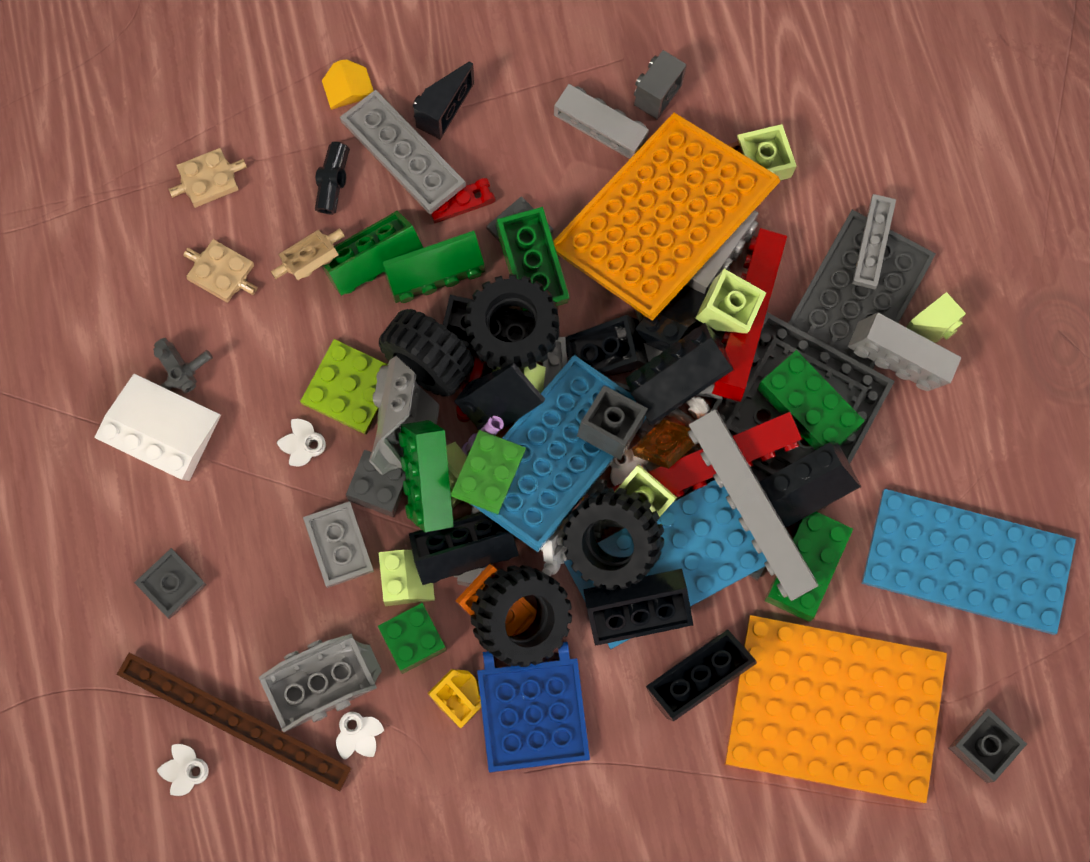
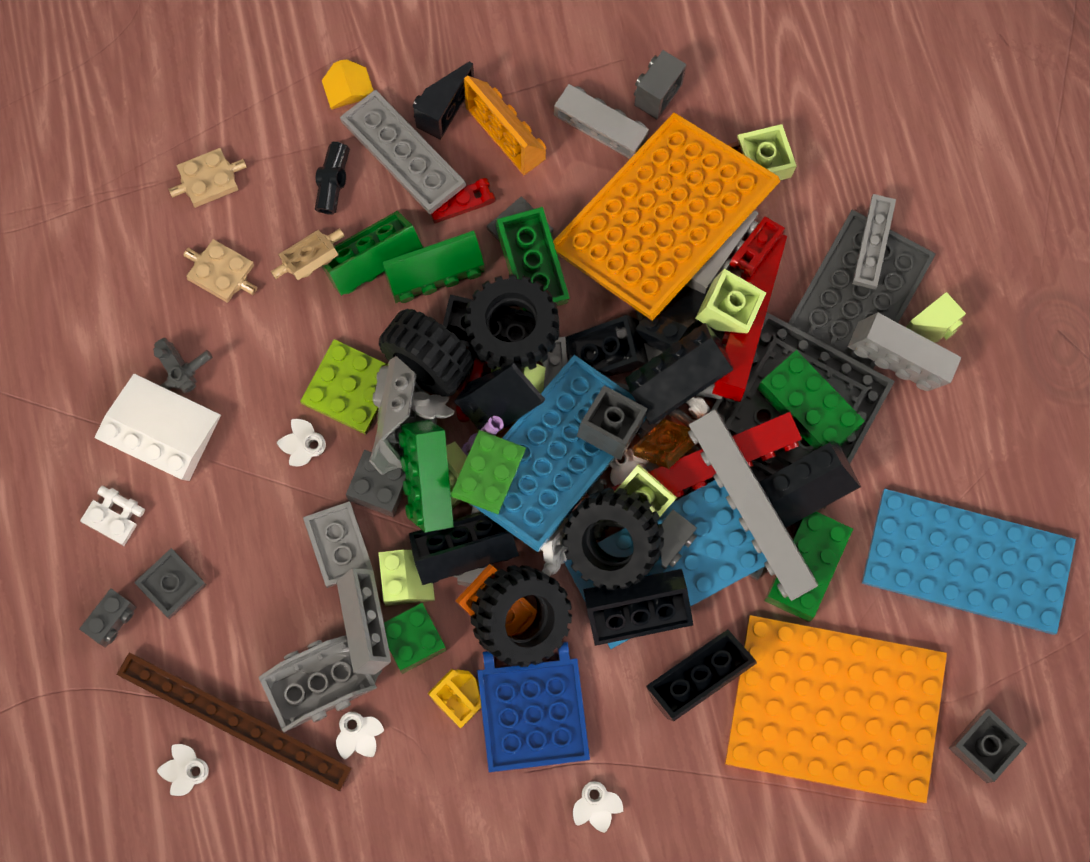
(108, 522): none -> white plate
(108, 618): none -> dark grey brick
(363, 621): none -> light grey brick
(430, 406): none -> white plate
(503, 125): none -> light orange slope
(597, 810): none -> white plate
(676, 534): none -> dark grey slope
(757, 246): none -> red plate

